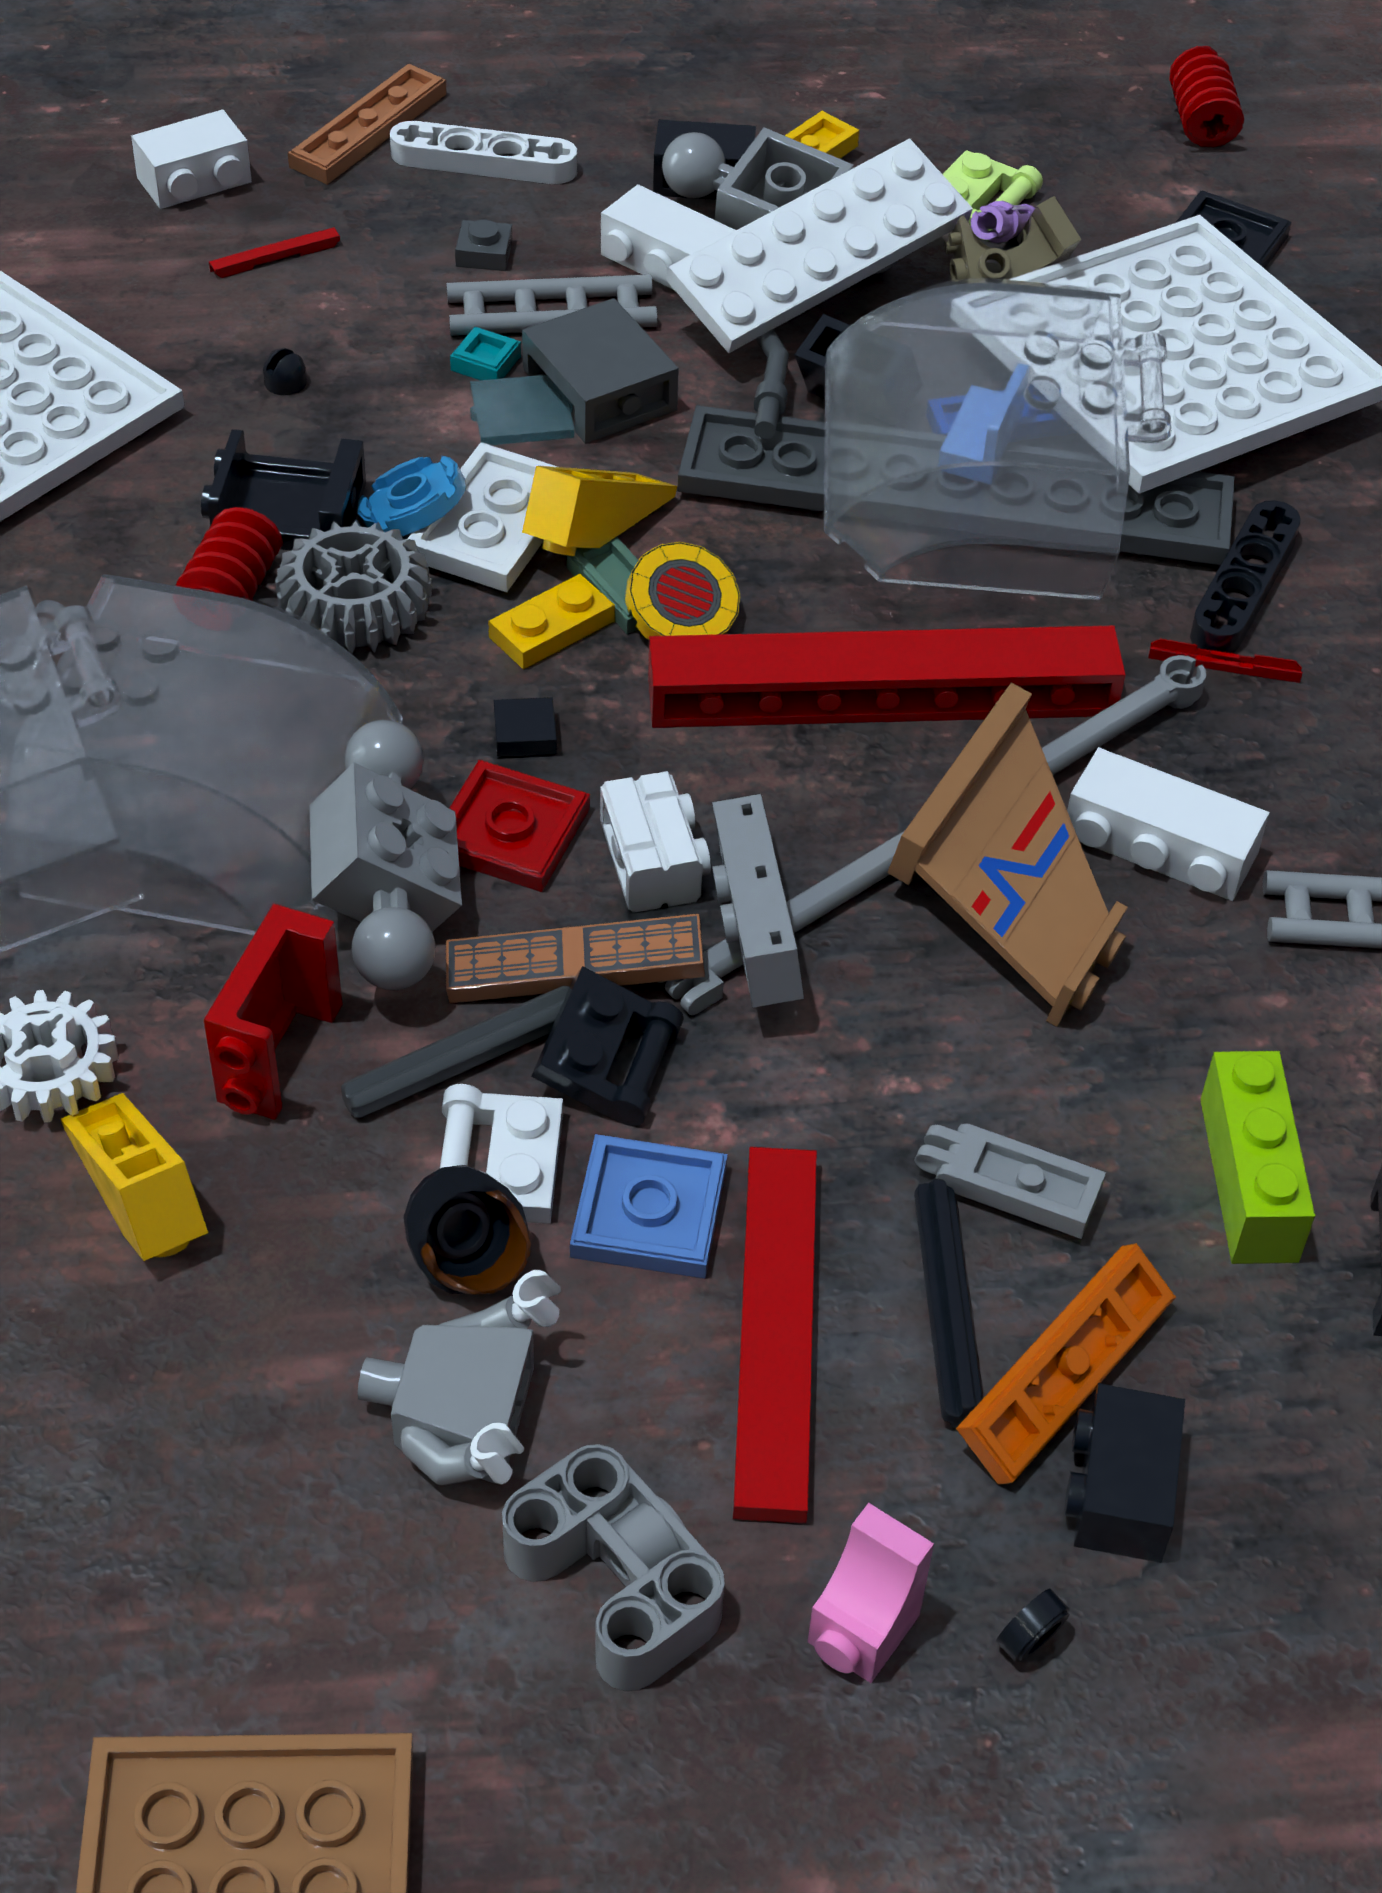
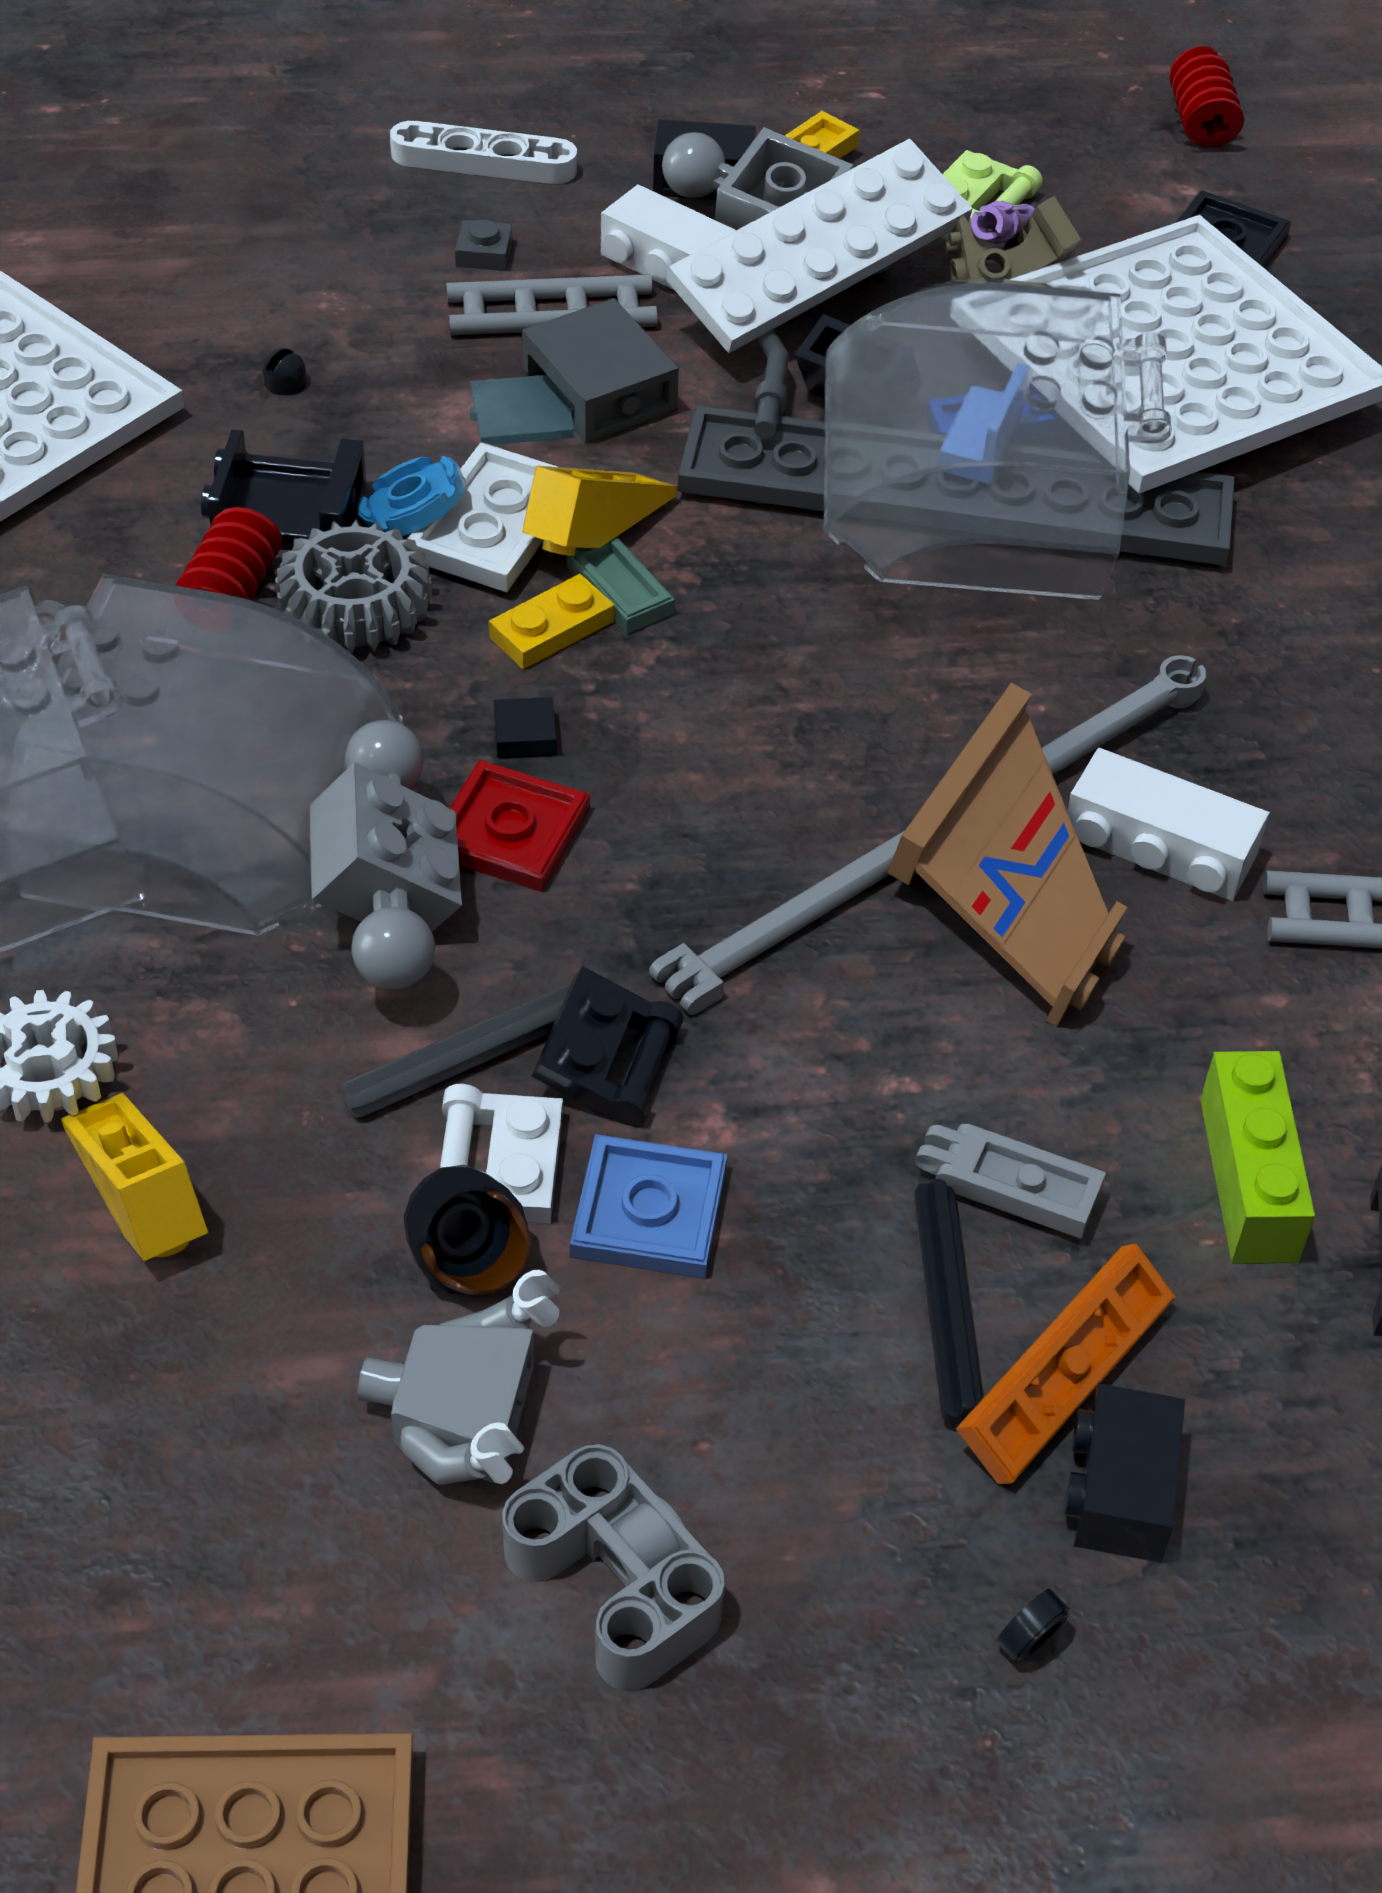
(191, 159): white brick -> none
(246, 260): red piece -> none
(282, 972): red panel -> none
(366, 124): nougat tile -> none
(485, 355): teal tile -> none
(552, 957): nougat tile -> none
(653, 841): white brick -> none
(682, 592): tile -> none
(758, 904): light grey piece -> none
(776, 1338): red tile -> none
(871, 1595): bright pink arch -> none
(880, 675): red brick -> none
(1245, 576): black beam -> none
(1256, 666): red piece -> none

